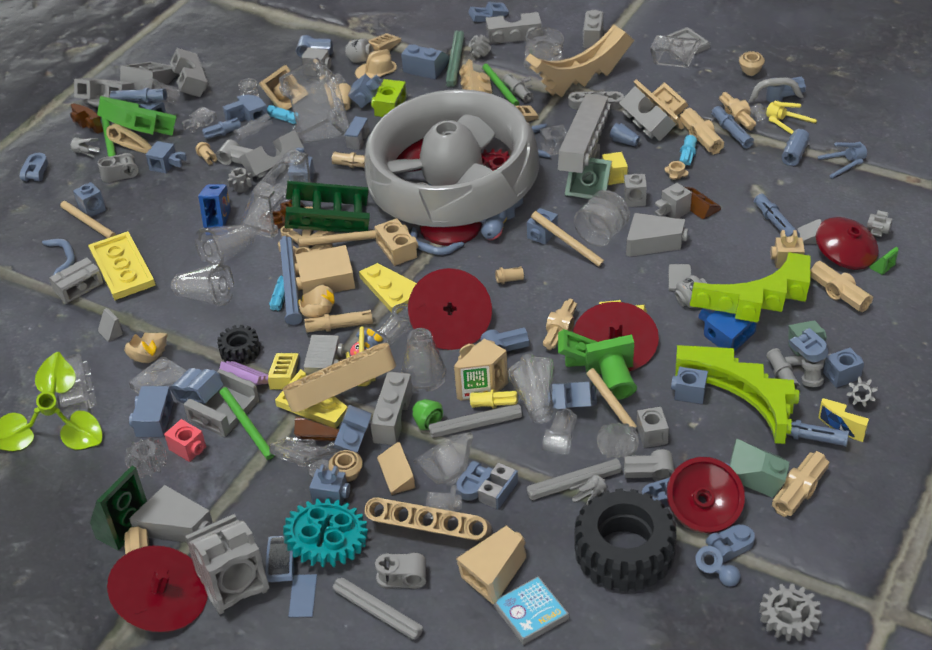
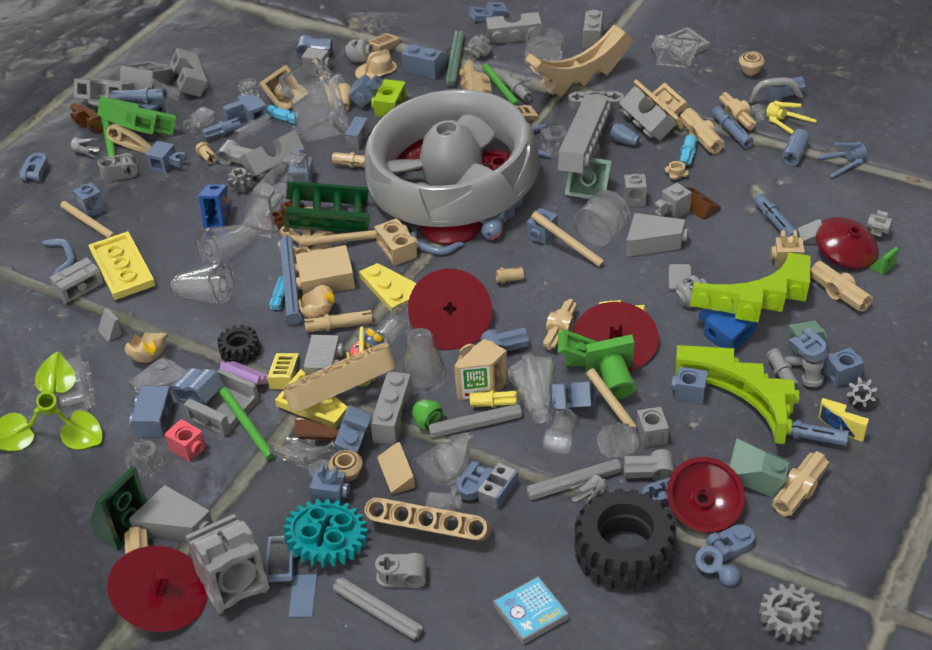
(493, 563): tan slope -> none
(618, 168): light yellow brick -> none

